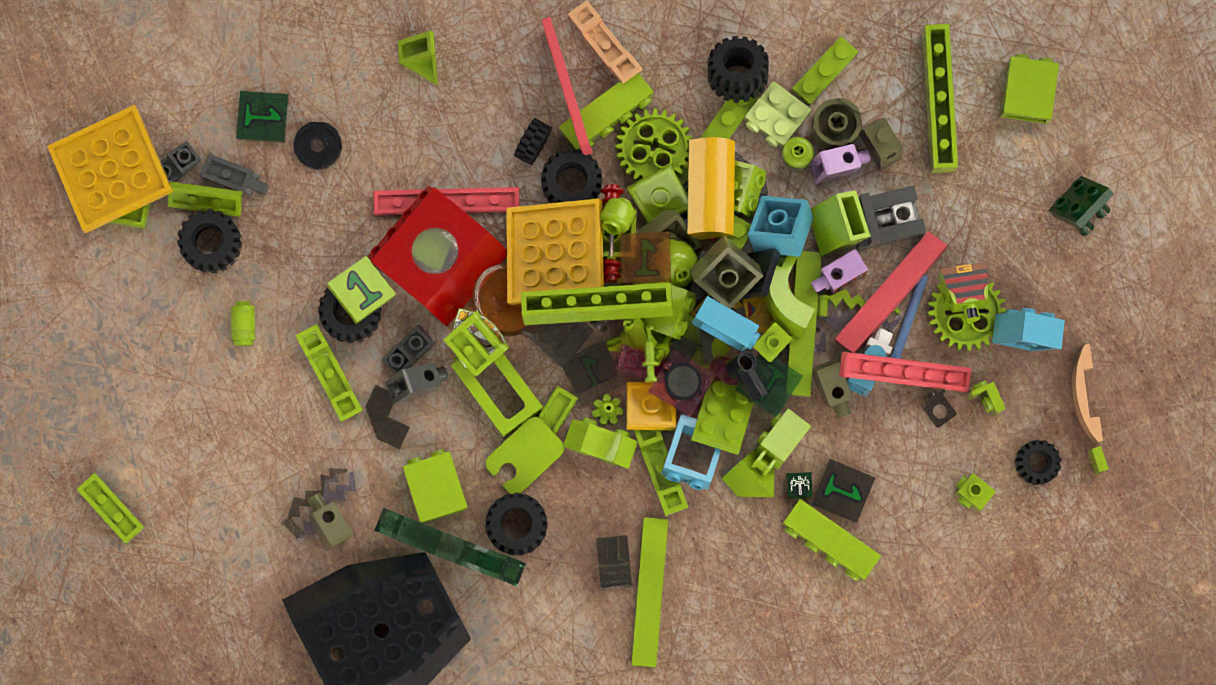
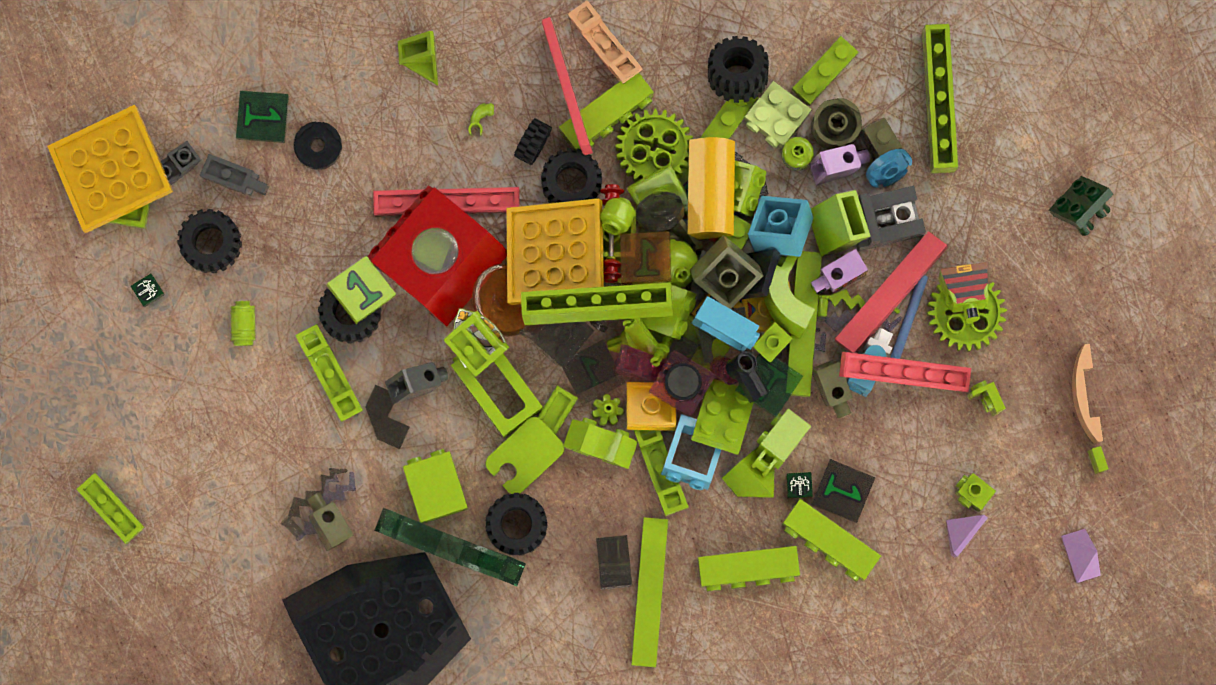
(147, 290): none -> dark green tile
(202, 197): lime plate -> none
(408, 351): dark grey slope -> none
(480, 112): none -> lime arm
(650, 361): lime piece -> none
(660, 212): none -> clear smoke tile
(748, 567): none -> lime brick
(889, 168): none -> dark azure tile
(933, 399): clear smoke bracket -> none
(961, 532): none -> lavender slope
(1028, 330): medium azure brick -> none
(1029, 89): lime brick -> none
(1051, 455): black tyre -> none
(1081, 555): none -> lavender slope

